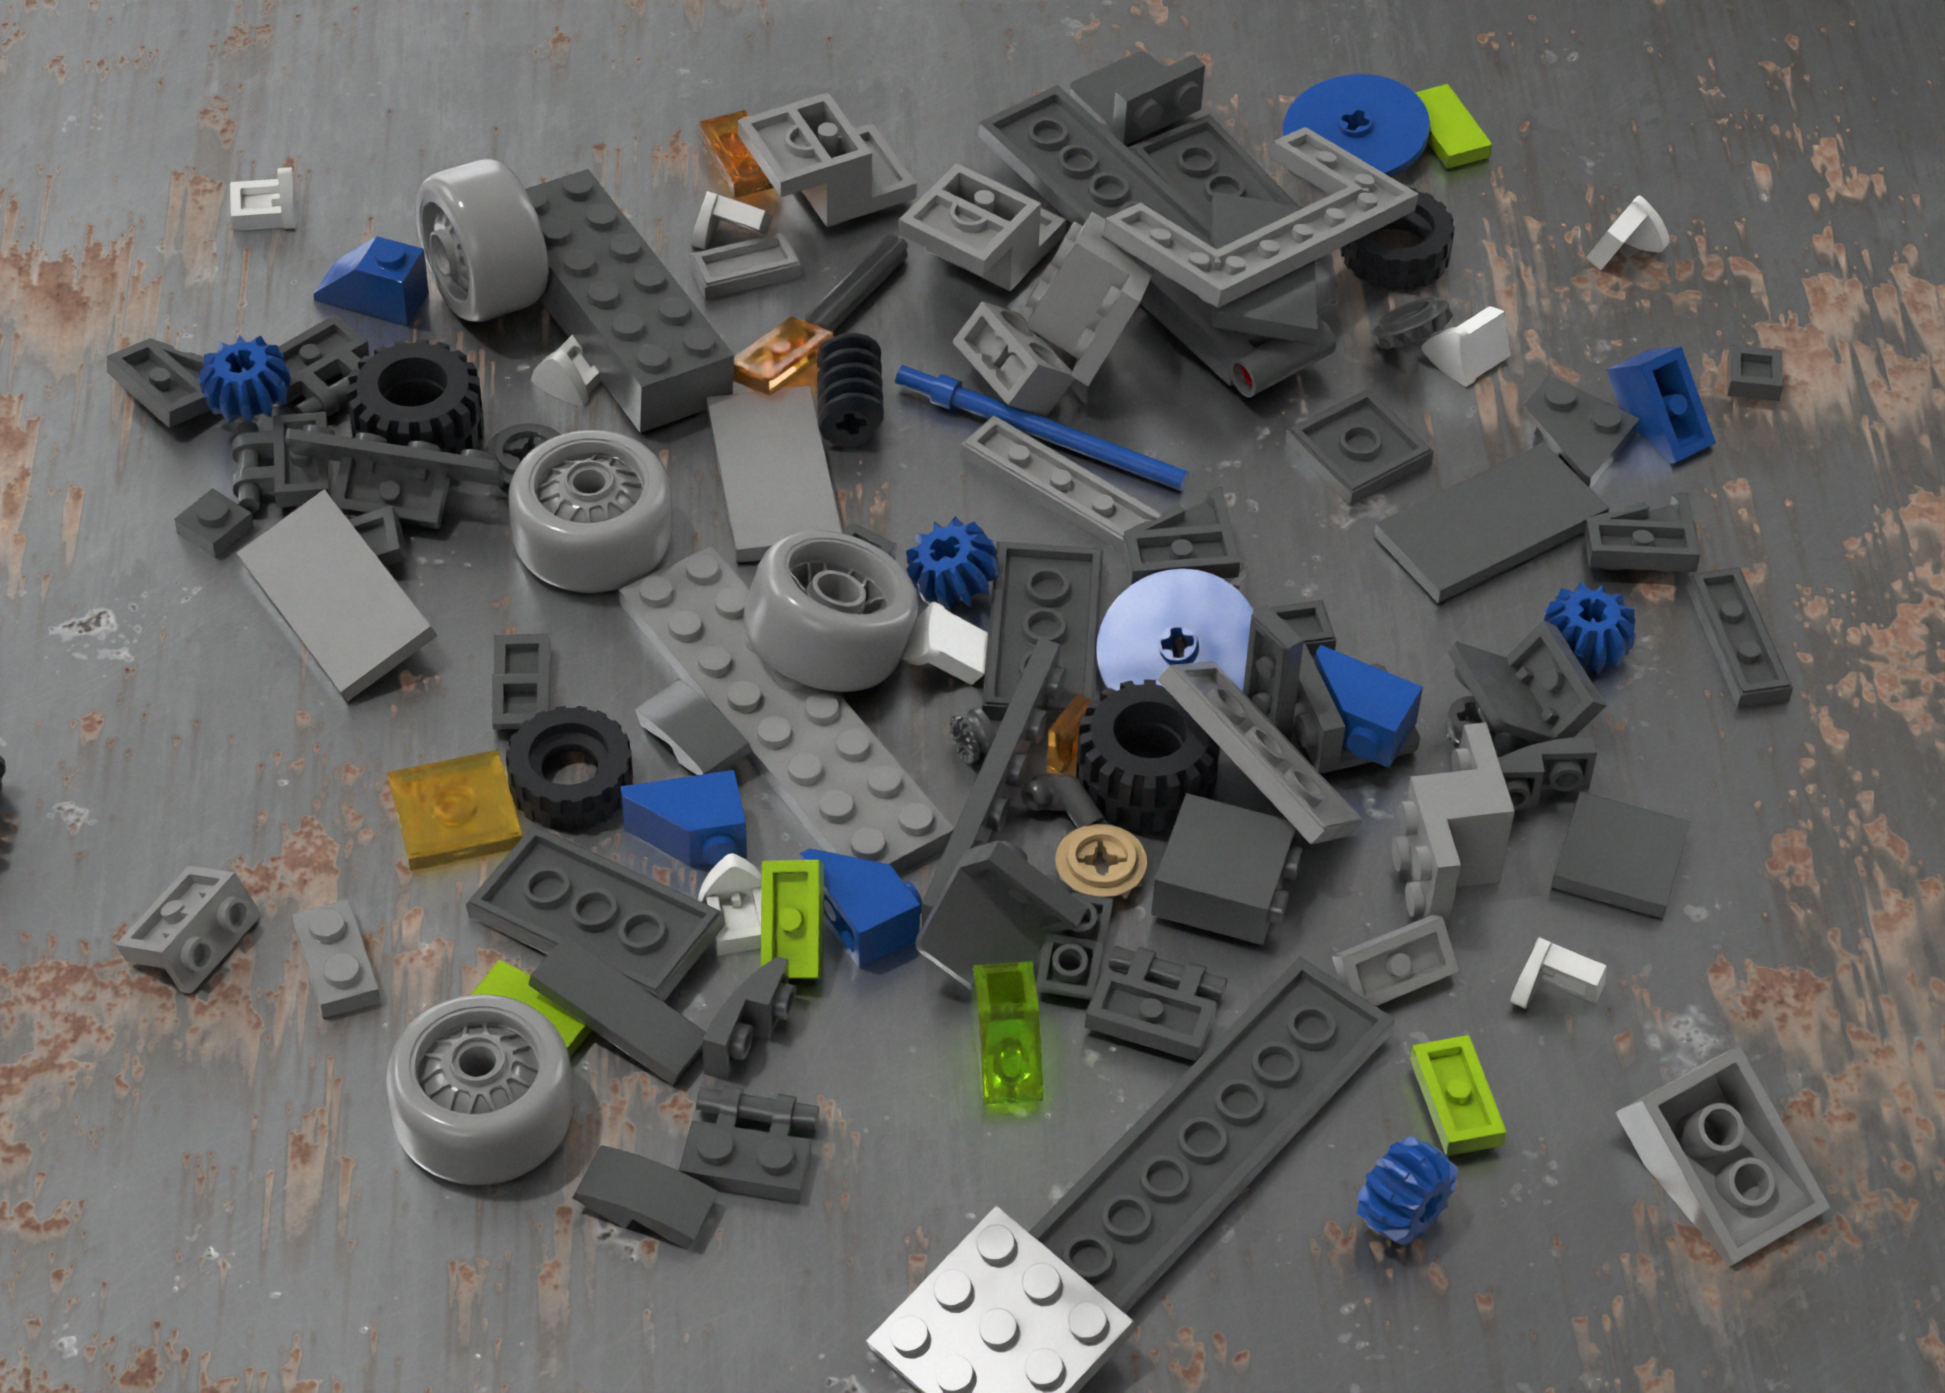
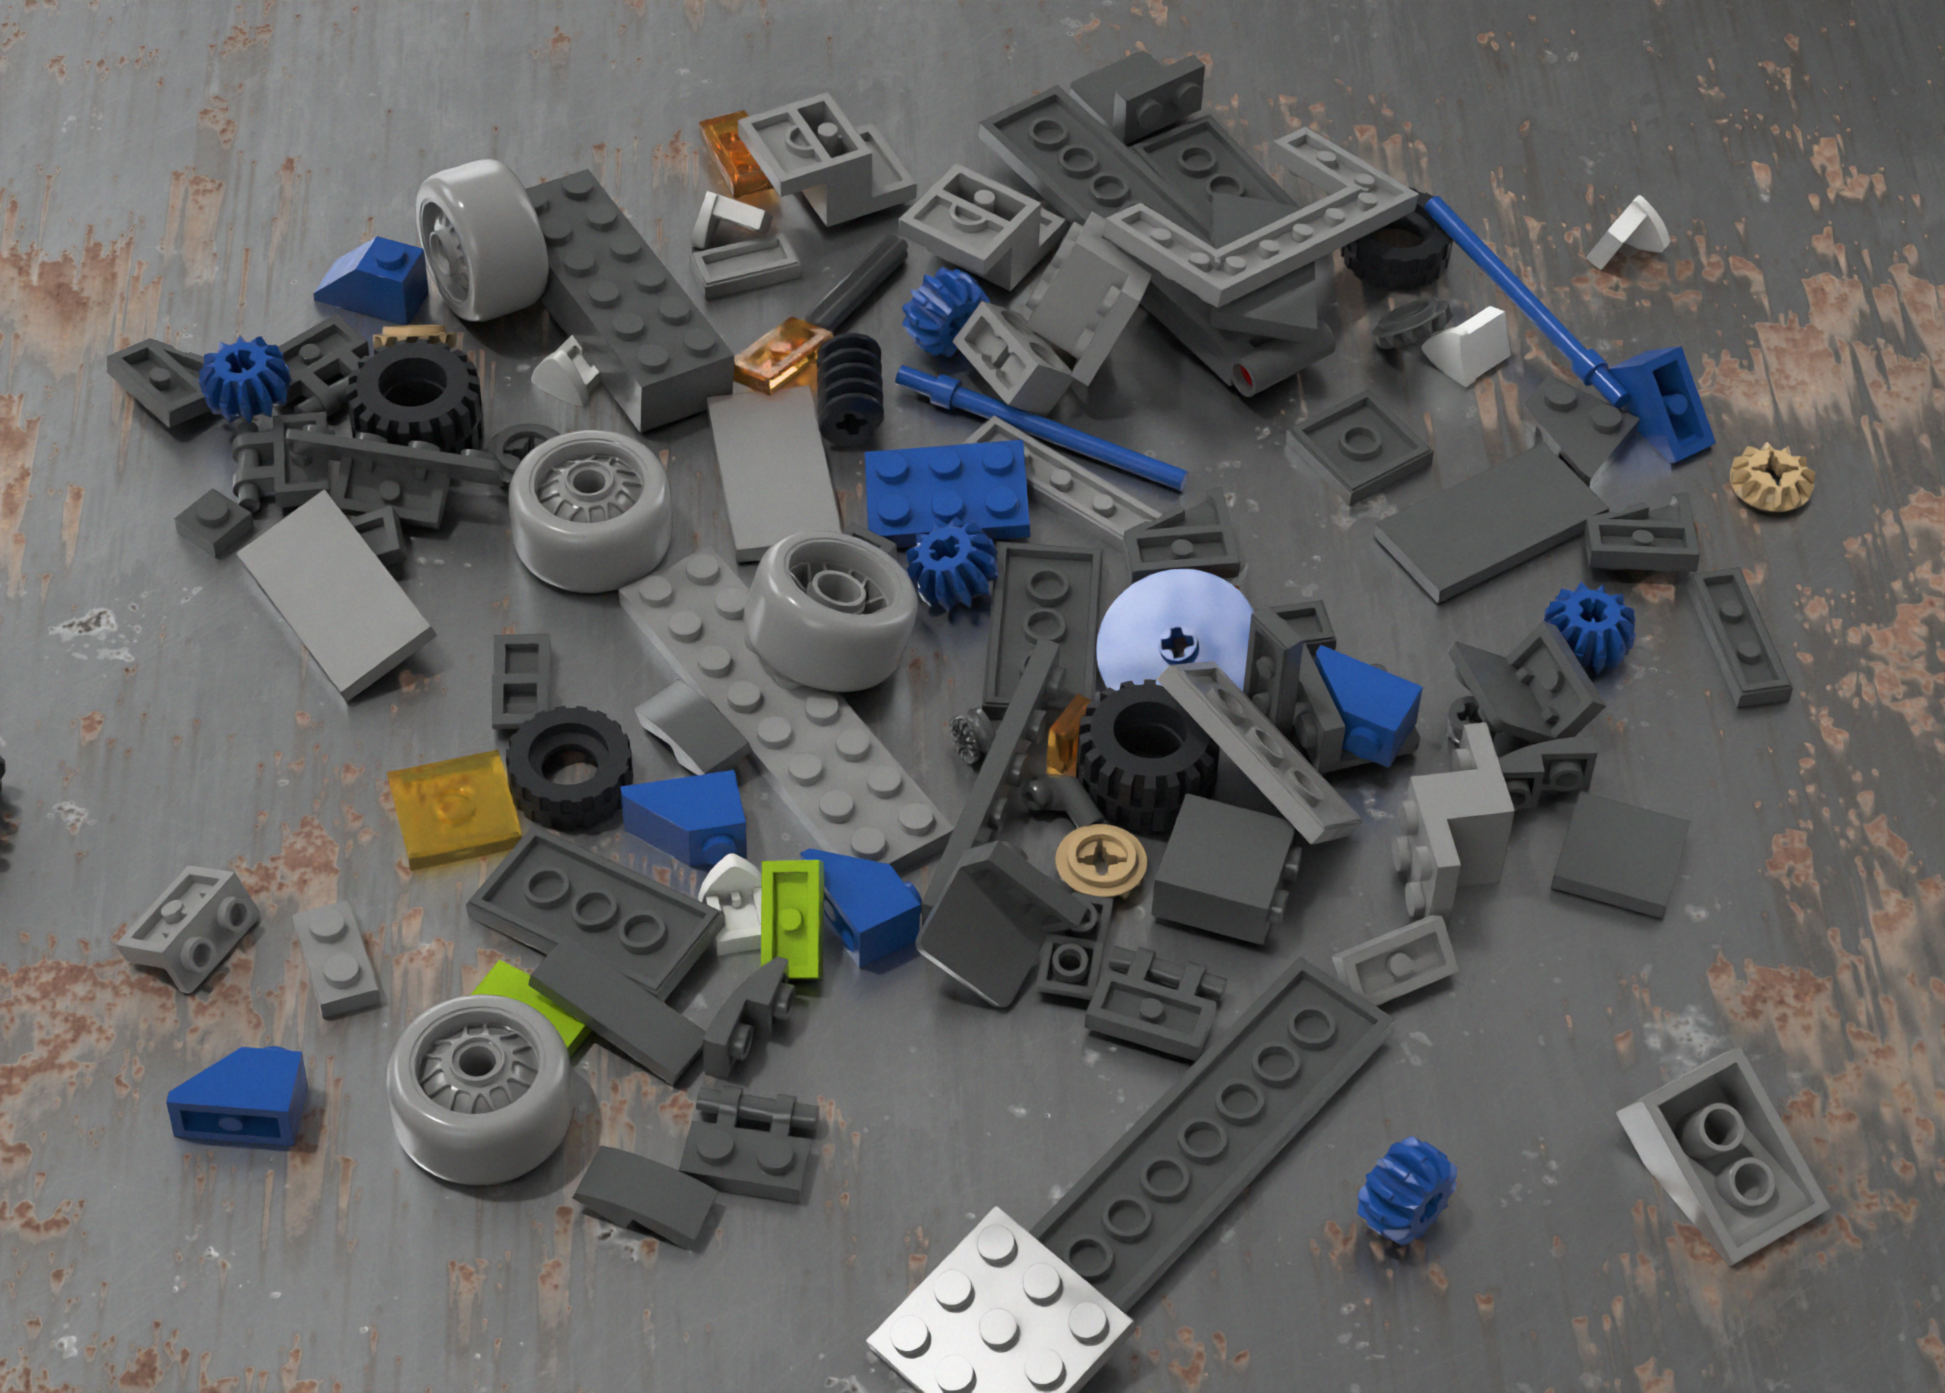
(243, 1098): none -> blue slope
(264, 203): white tile -> none
(411, 333): none -> tan gear
(937, 483): none -> blue plate
(941, 310): none -> blue gear
(948, 644): white tile -> none
(1007, 1032): clear neon green slope -> none
(1366, 117): blue piece -> none
(1453, 130): lime tile -> none
(1457, 1095): lime plate -> none
(1559, 969): white tile -> none
(1585, 363): none -> blue bar
(1754, 372): dark grey plate -> none
(1758, 487): none -> tan gear

